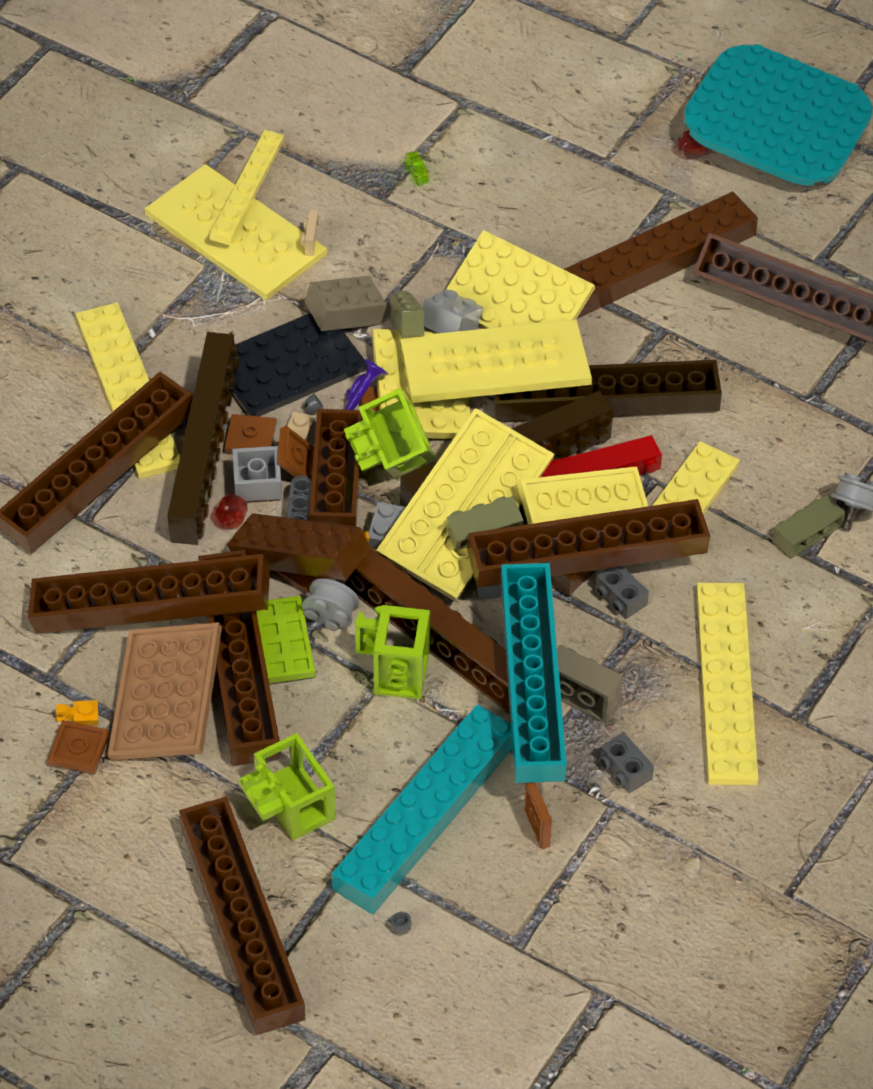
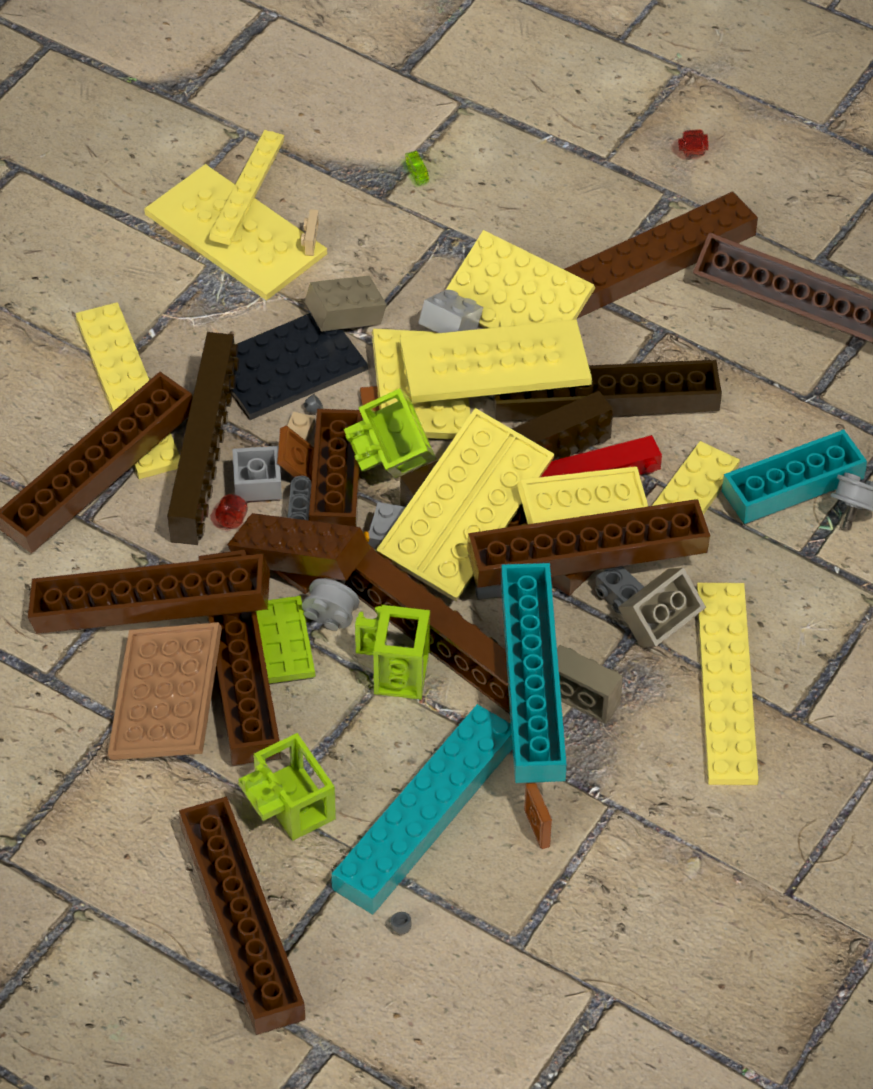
(78, 747): dark orange plate -> none
(82, 712): light orange plate -> none
(250, 432): dark orange plate -> none
(362, 383): dark purple piece -> none
(406, 314): olive brick -> none
(499, 514): olive brick -> none
(629, 760): dark grey brick -> none
(662, 607): none -> dark tan brick
(778, 114): teal plate -> none
(792, 476): none -> teal brick
(808, 526): olive brick -> none

